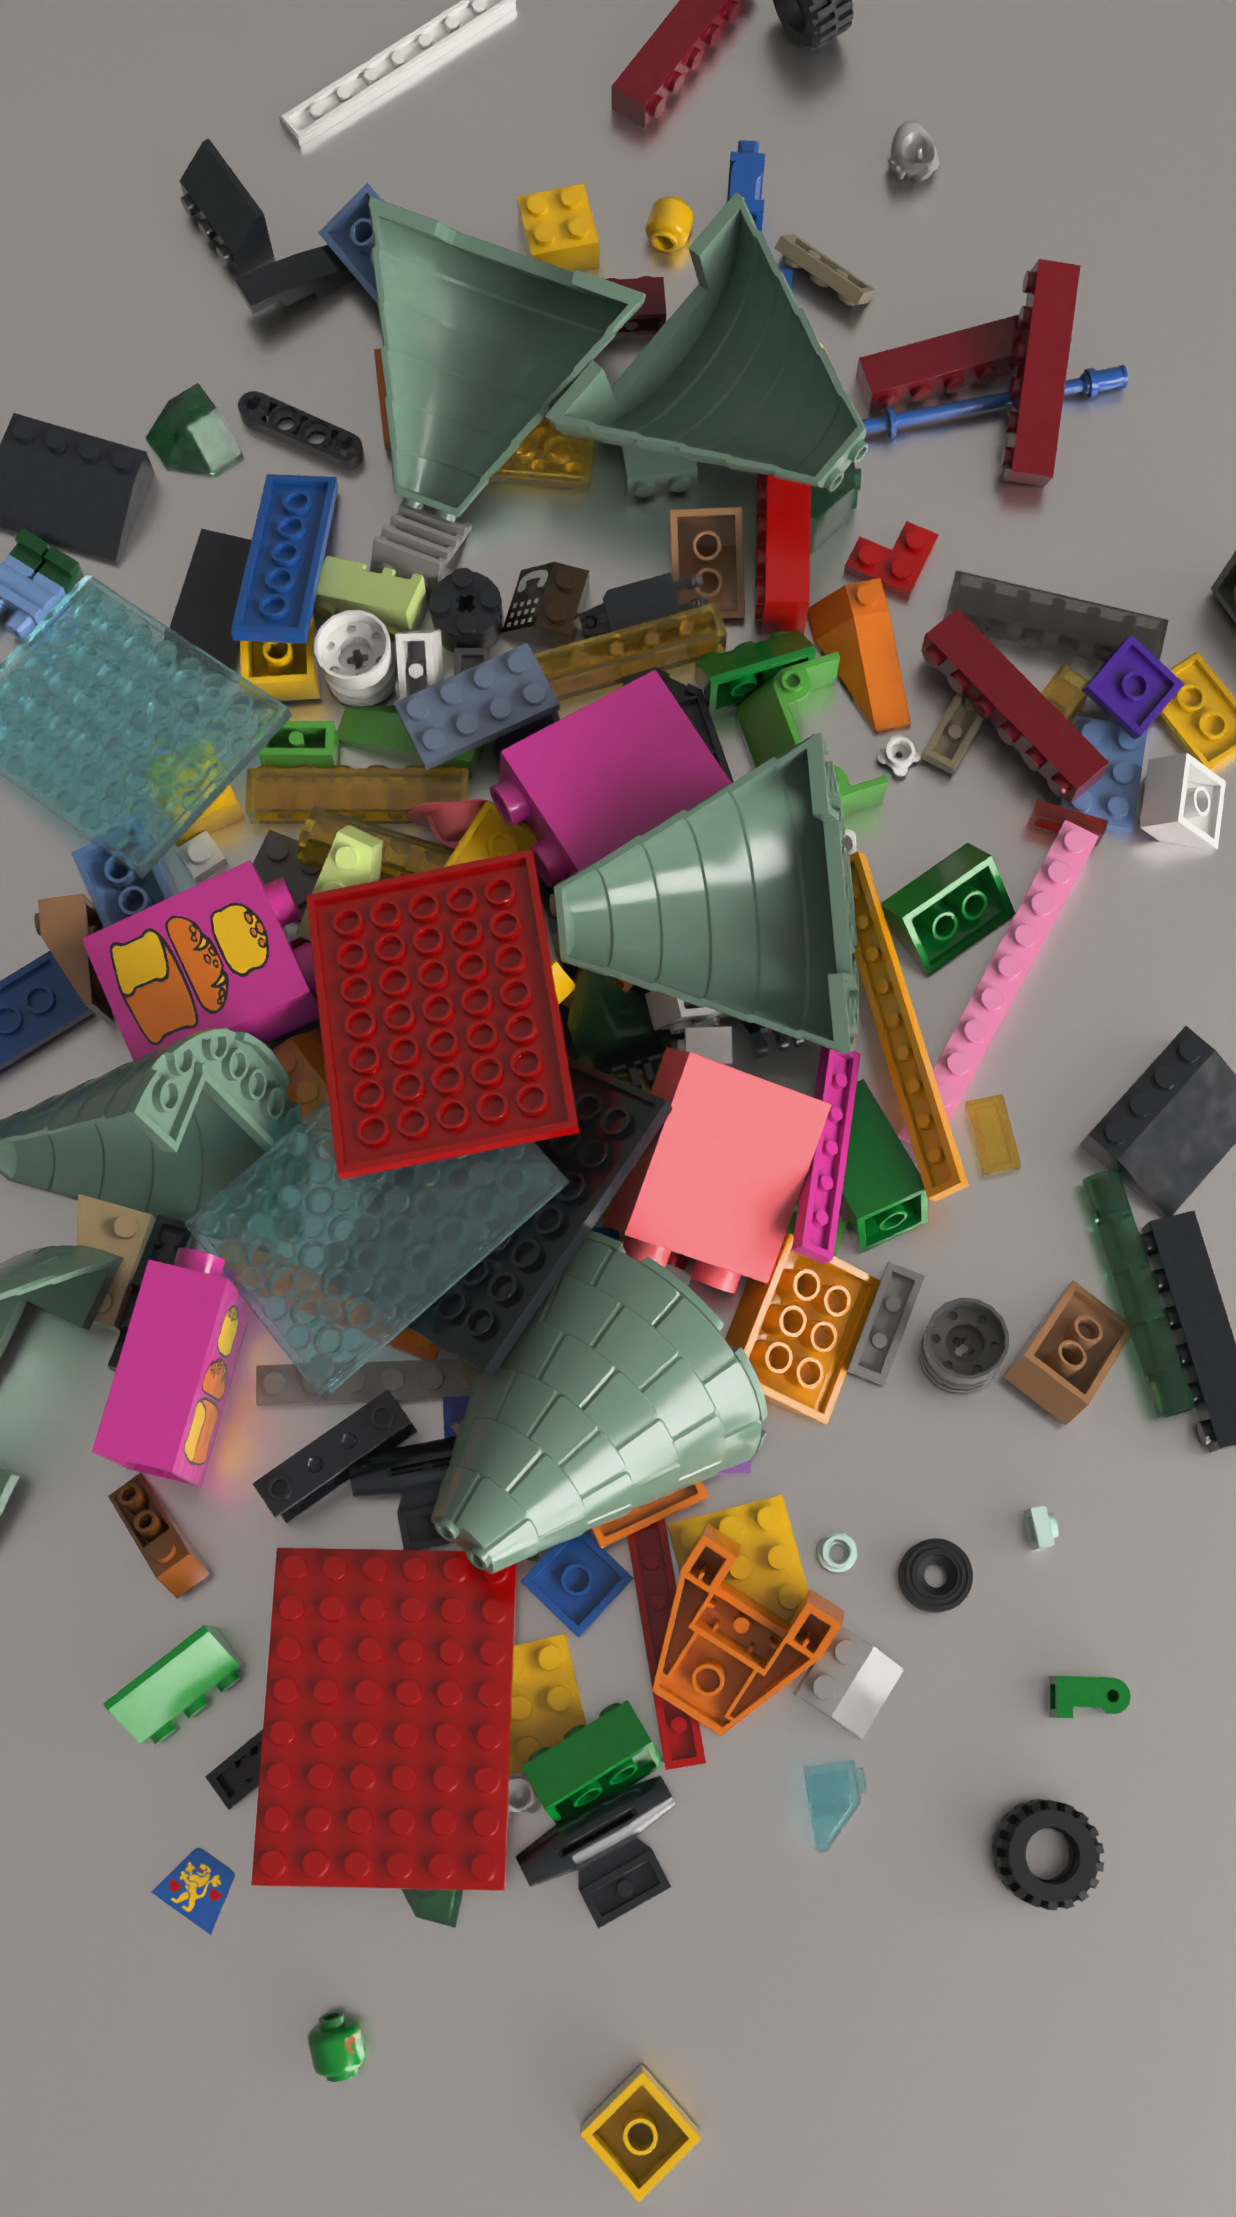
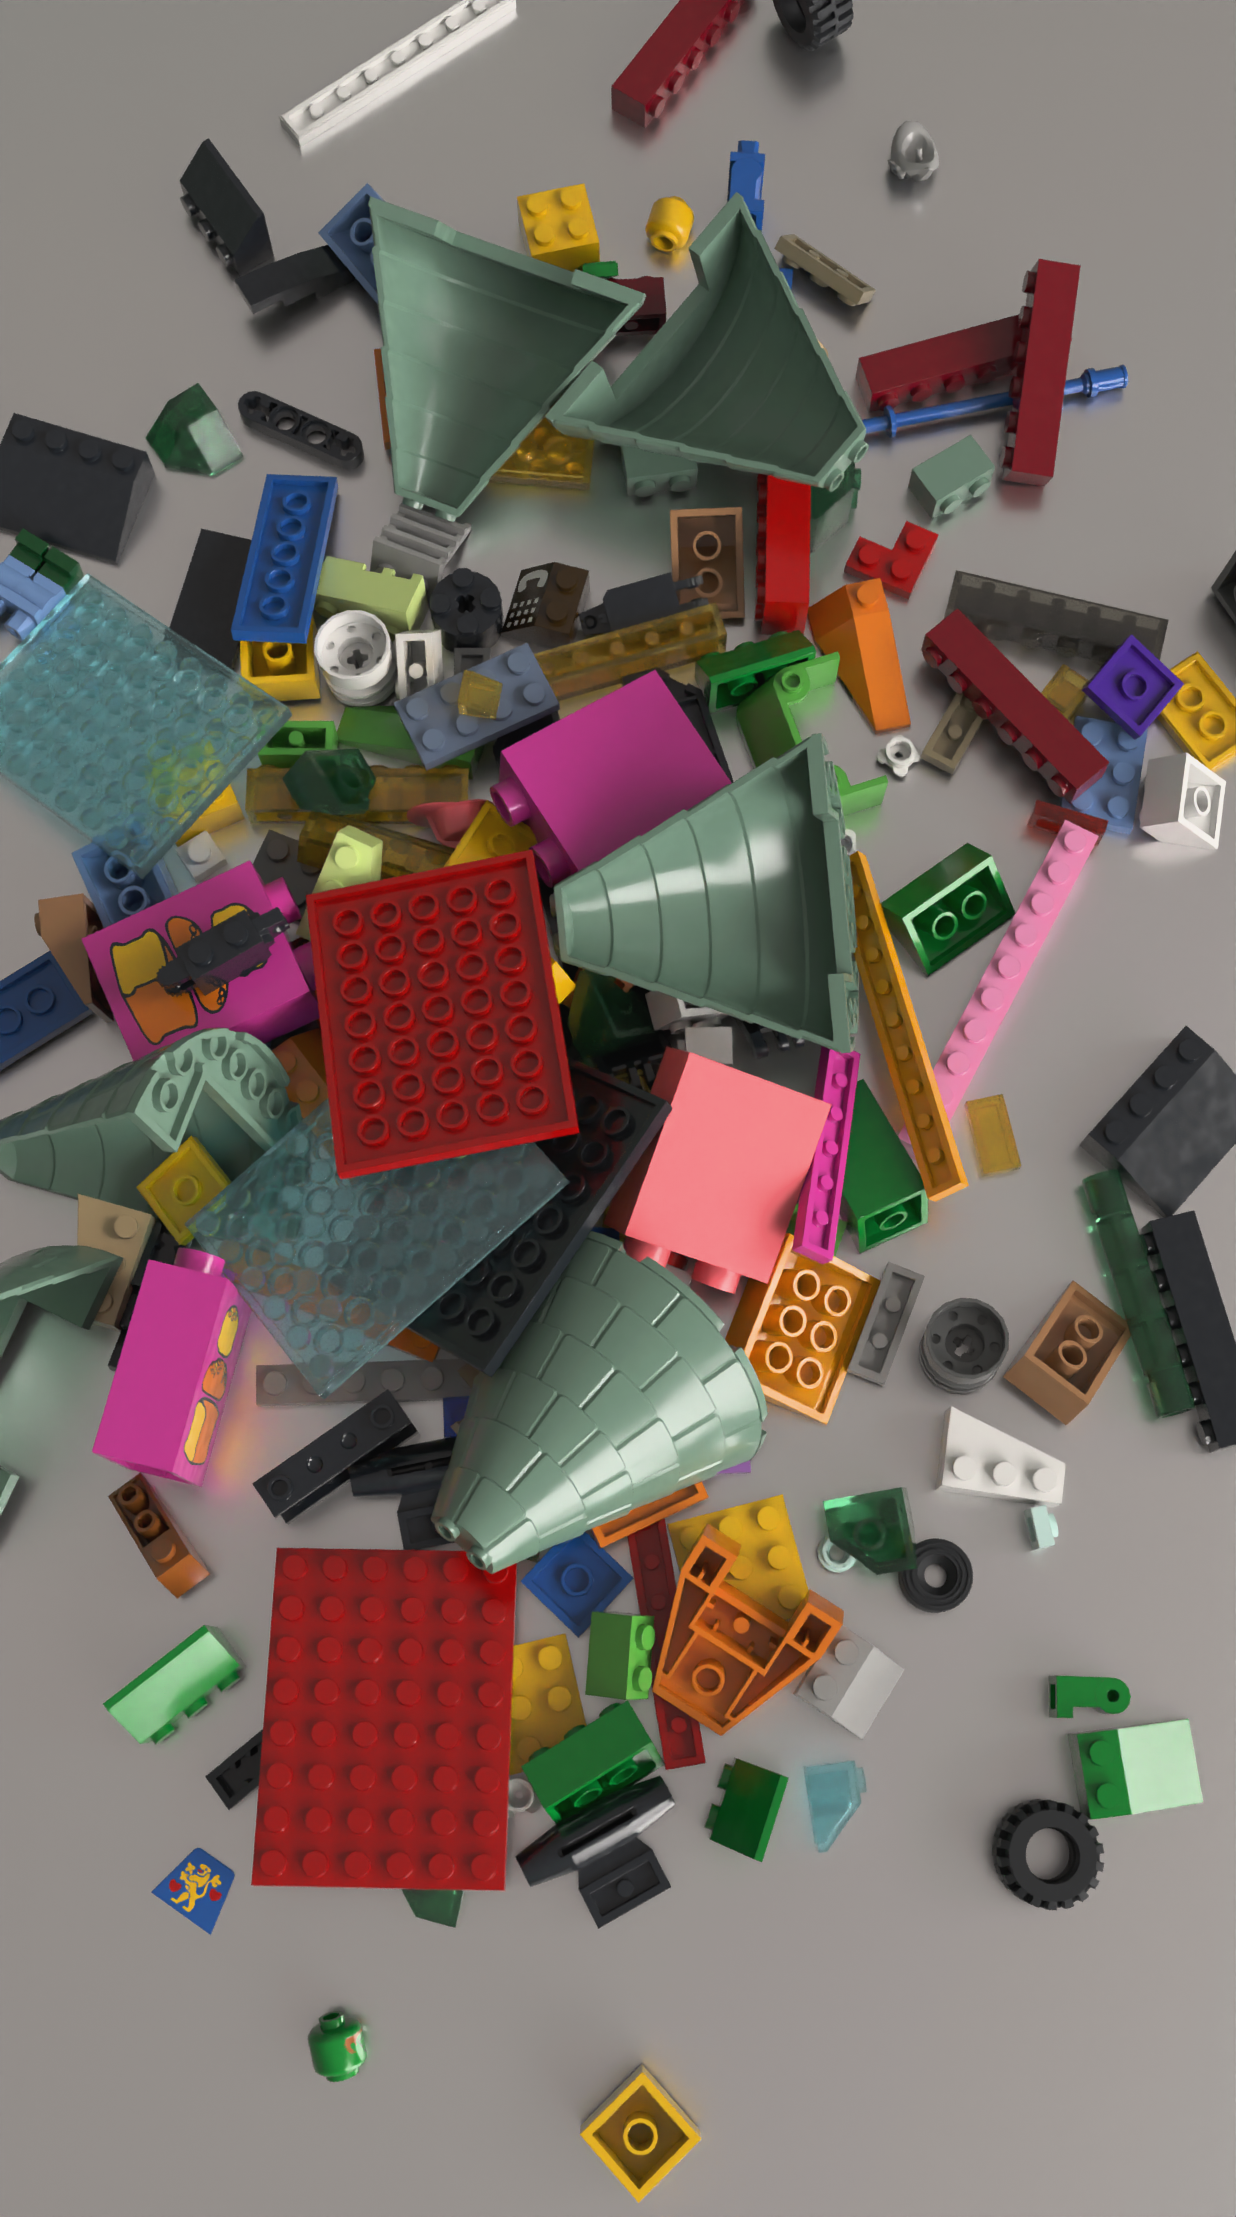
(183, 1187): none -> yellow tile
(222, 953): none -> black hinge
(331, 781): none -> clear green slope
(479, 695): none -> clear yellow slope
(601, 269): none -> green tile
(620, 1655): none -> bright green brick
(746, 1808): none -> green slope
(874, 1529): none -> clear green slope
(951, 477): none -> sand green brick
(994, 1464): none -> white wedge
(1135, 1769): none -> slope

